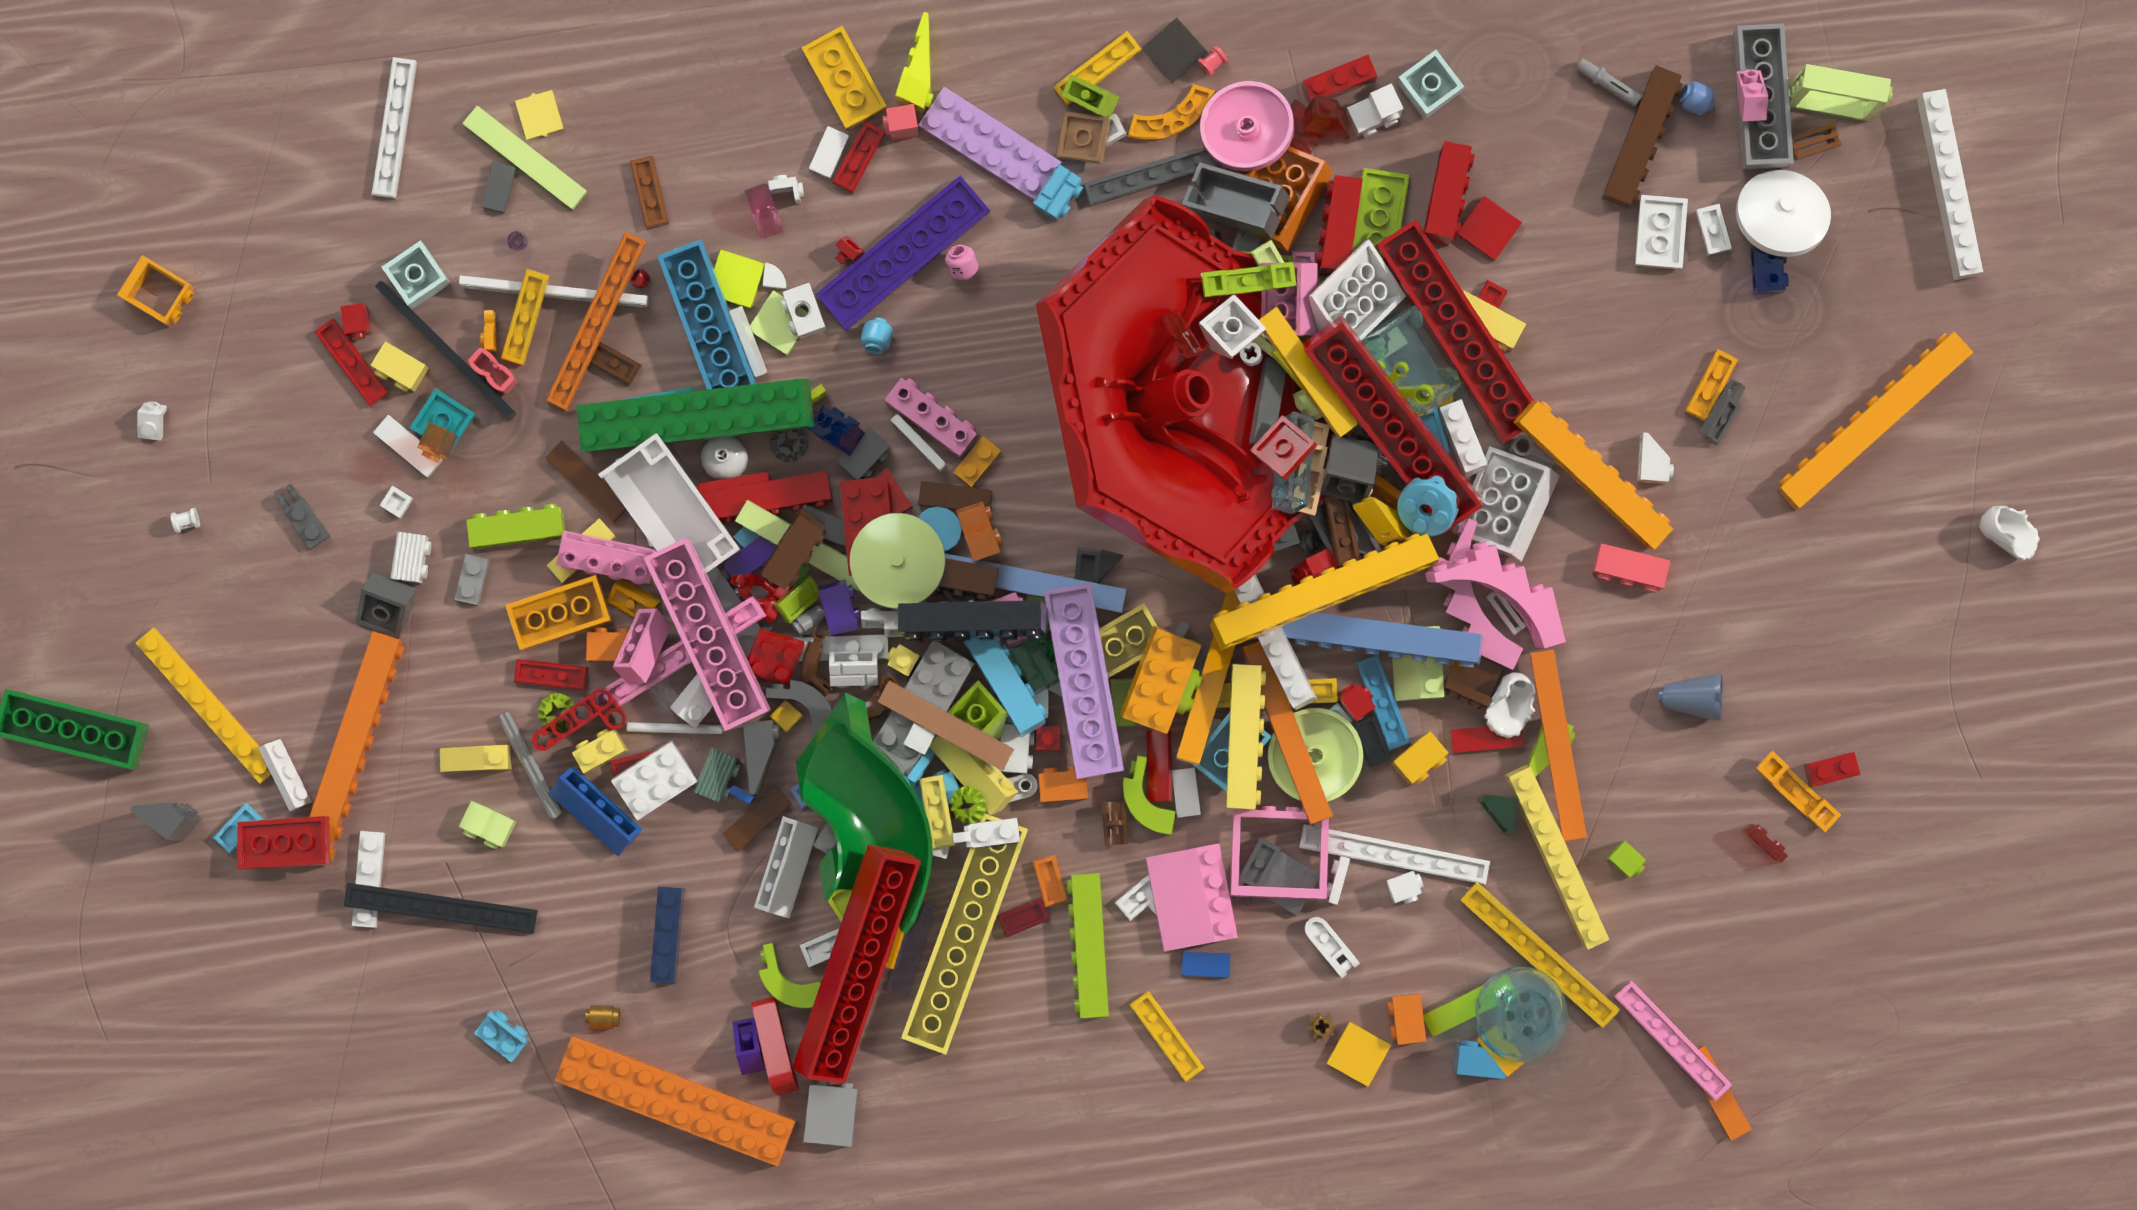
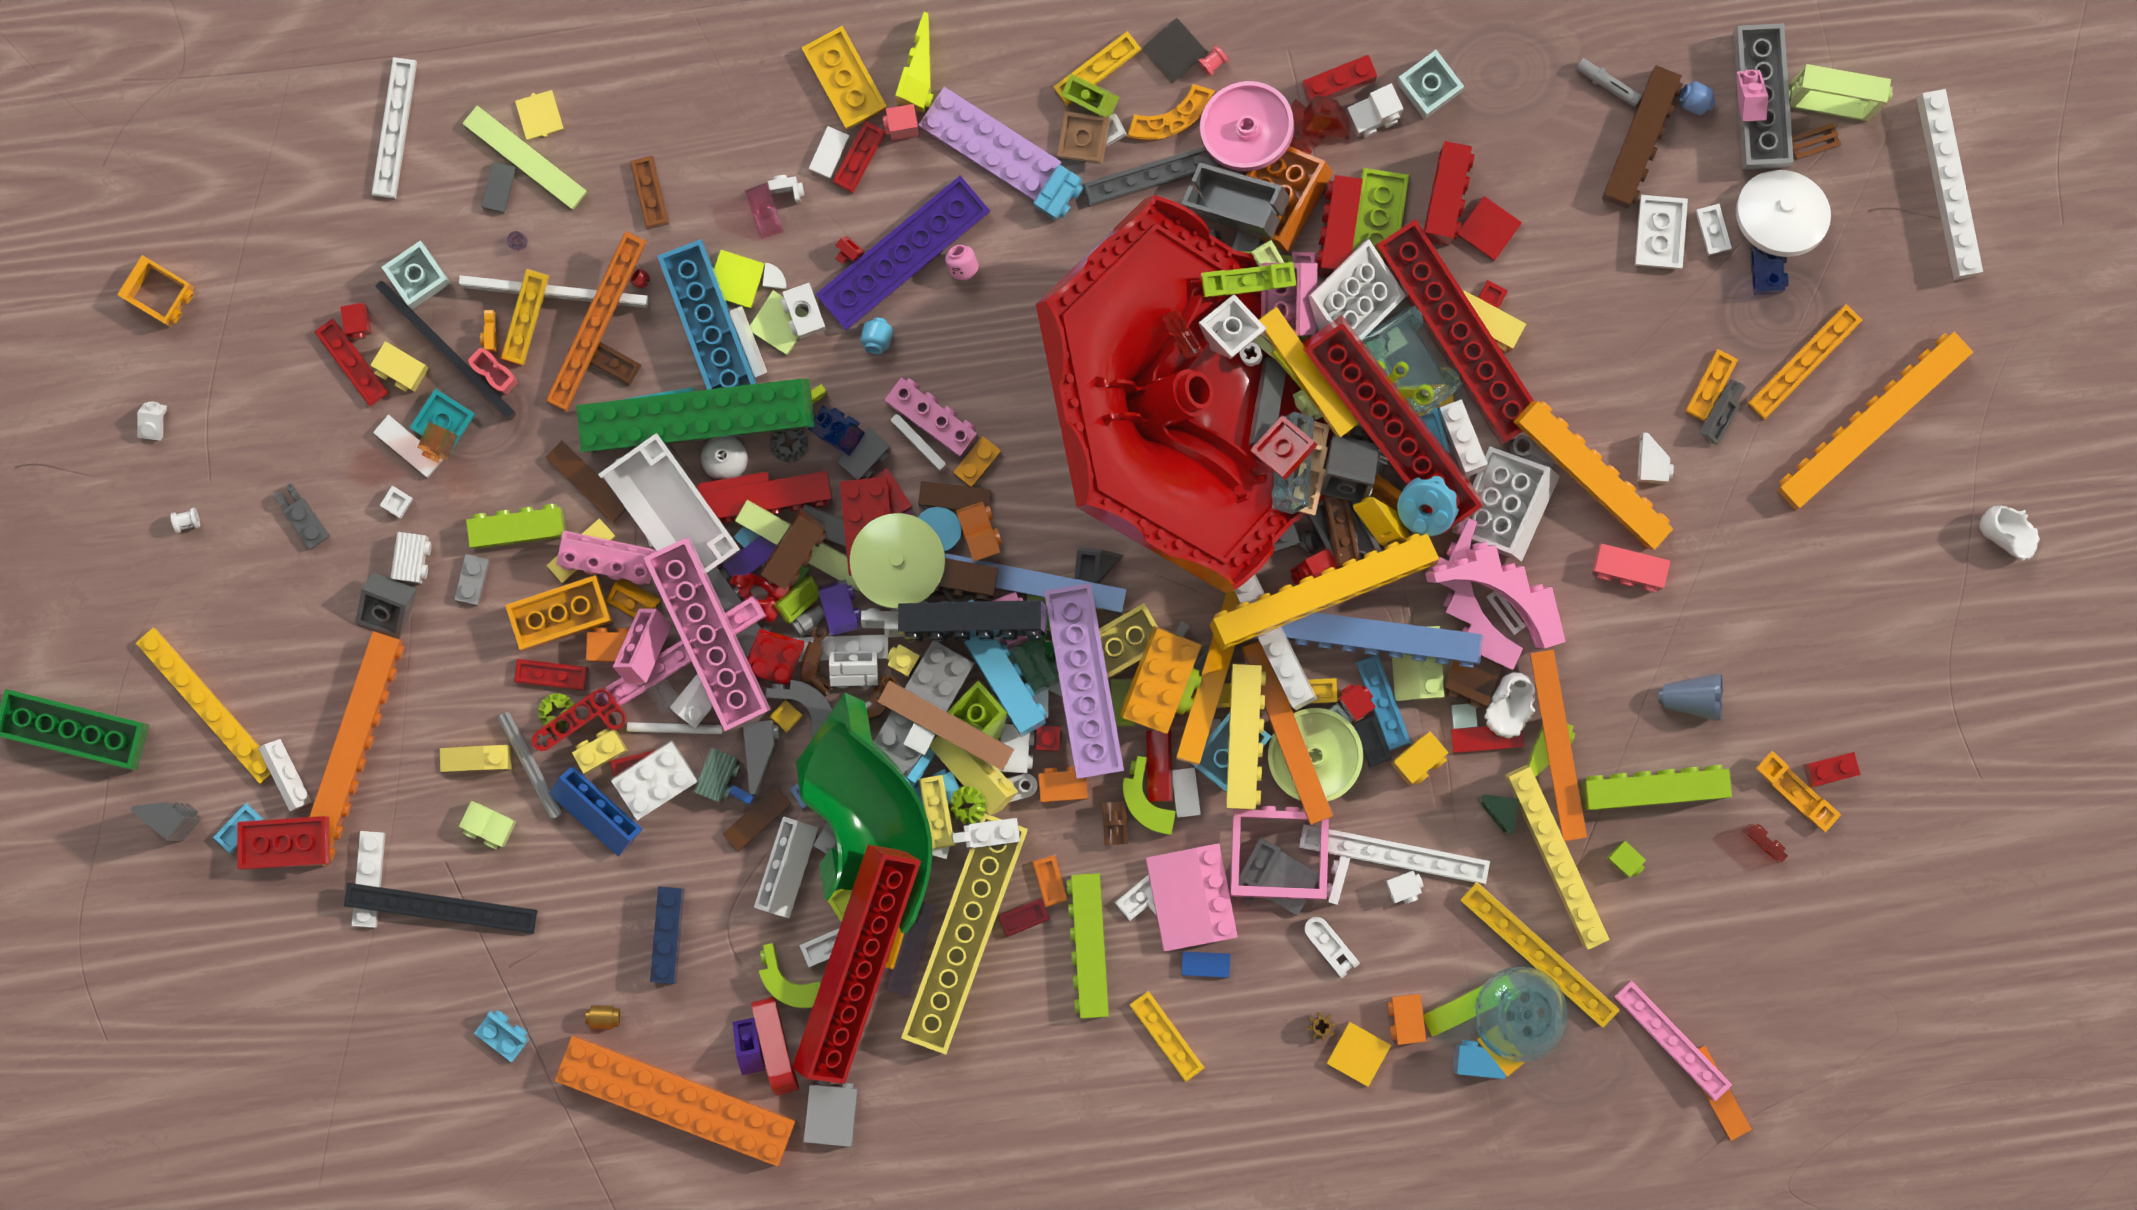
(1463, 716): none -> light aqua tile
(1655, 789): none -> lime brick
(1804, 362): none -> light orange tile

